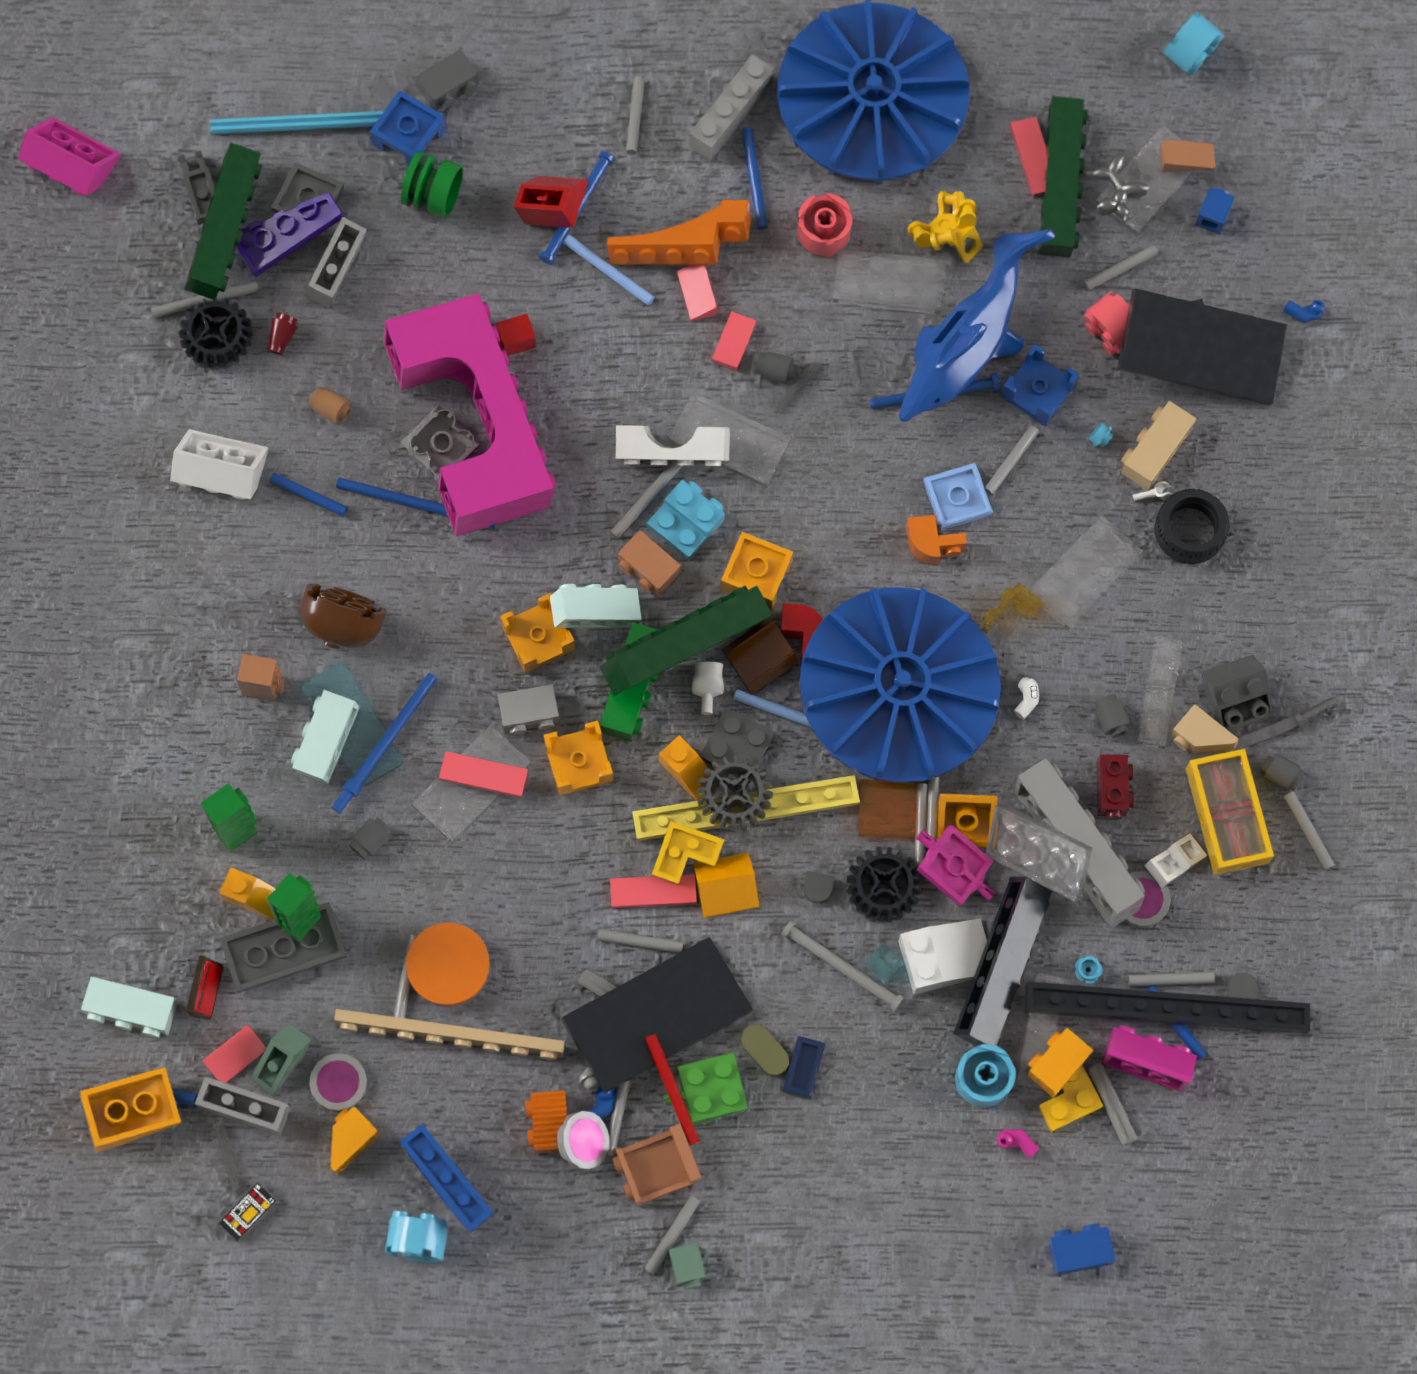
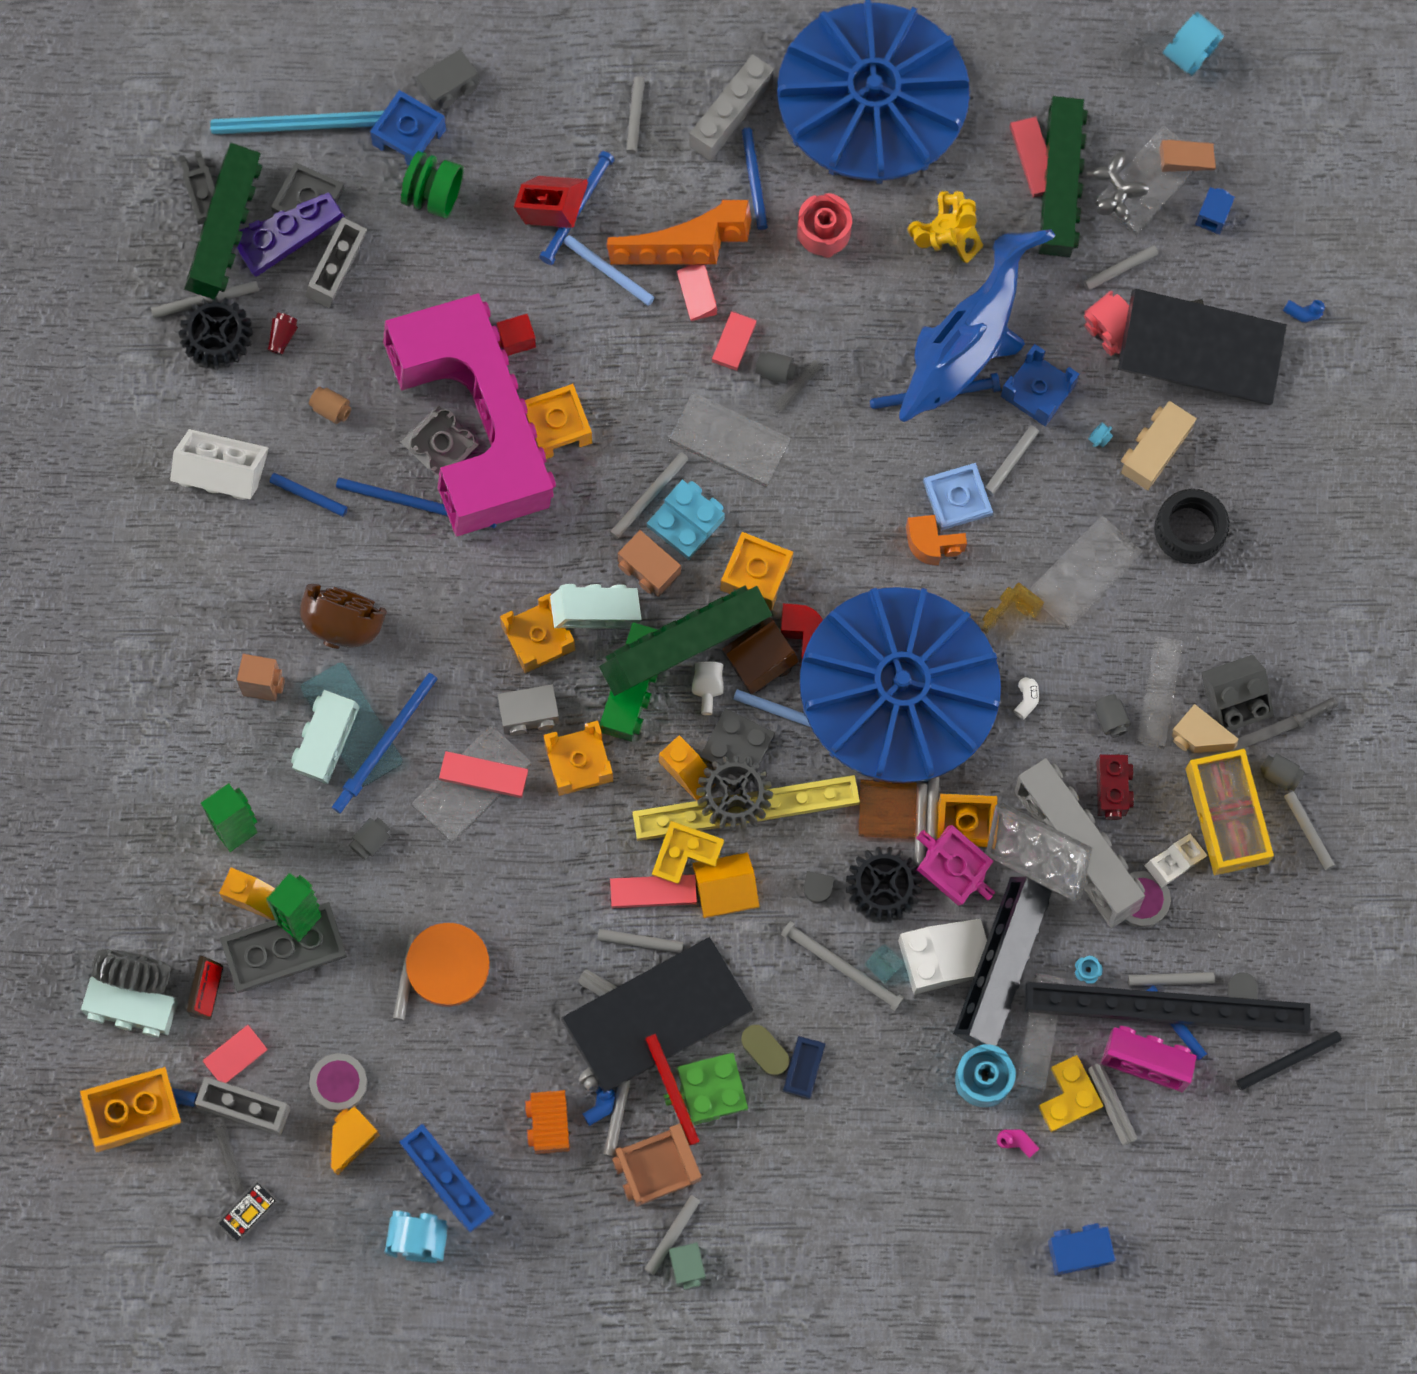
(68, 156): dark pink slope -> none
(130, 971): none -> dark grey gear
(281, 1058): sand green slope -> none
(461, 1036): tan plate -> none
(558, 419): none -> light orange panel
(583, 1140): tile -> none
(639, 443): white arch -> none
(889, 281): clear plate -> none
(1059, 1062): light orange brick -> none
(1157, 491): white hand -> none
(1288, 1060): none -> black bar

